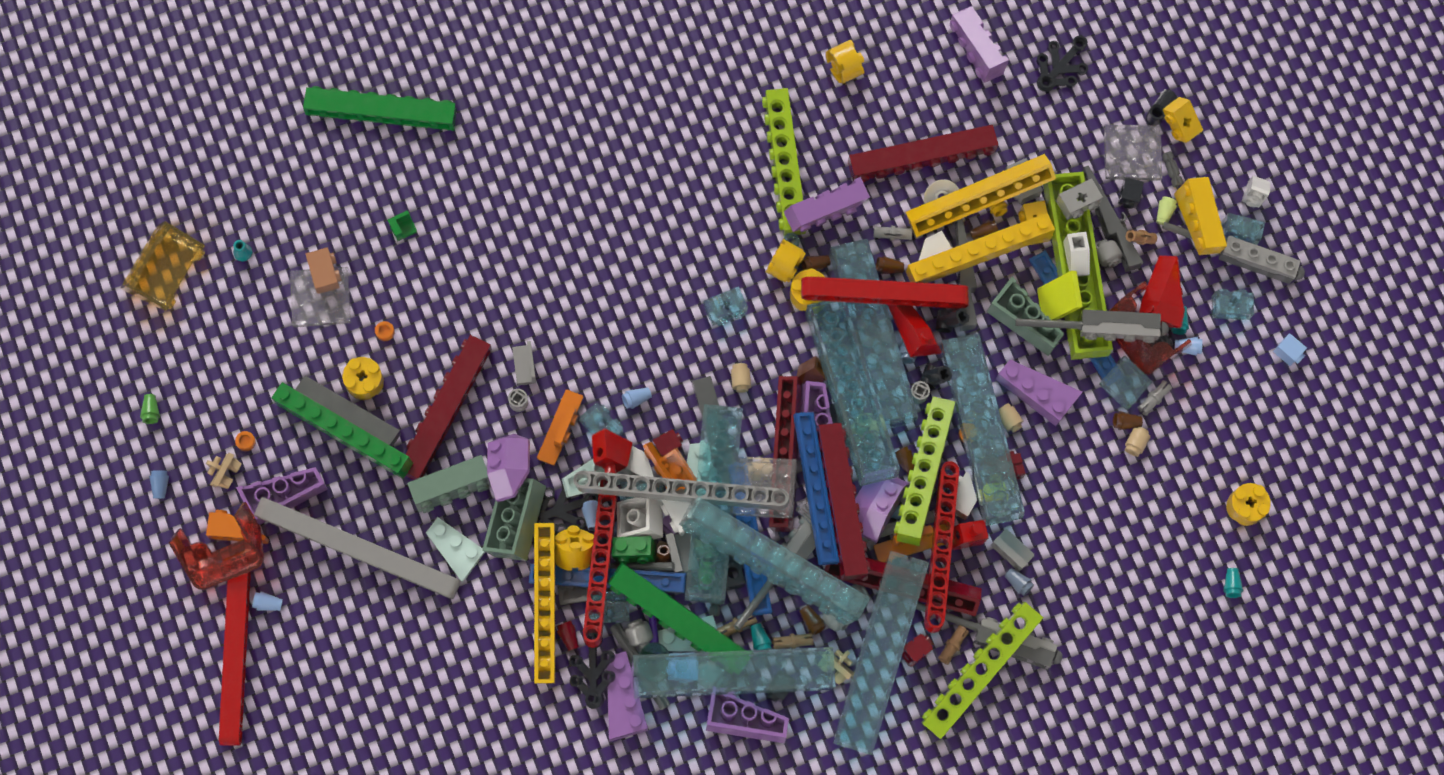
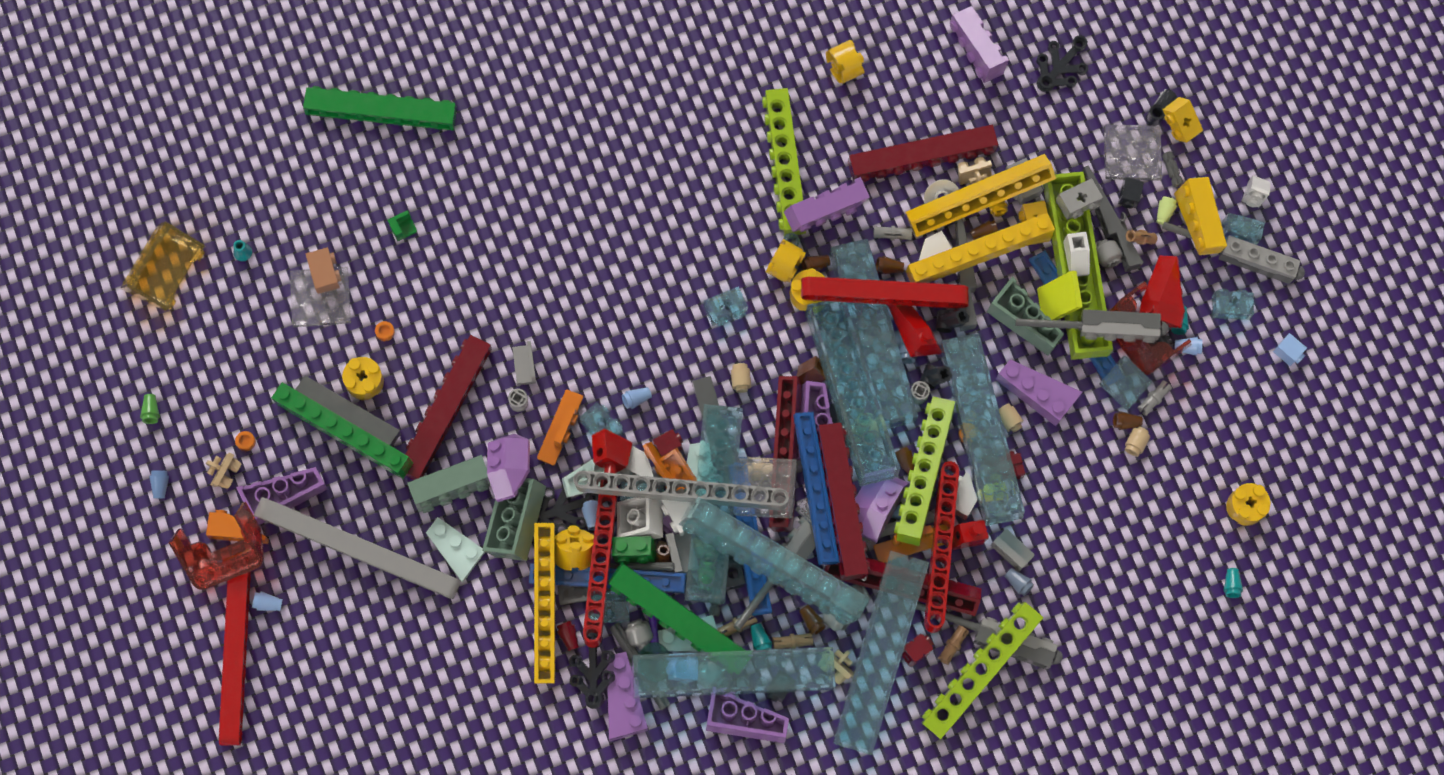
(974, 173): none -> tan hips

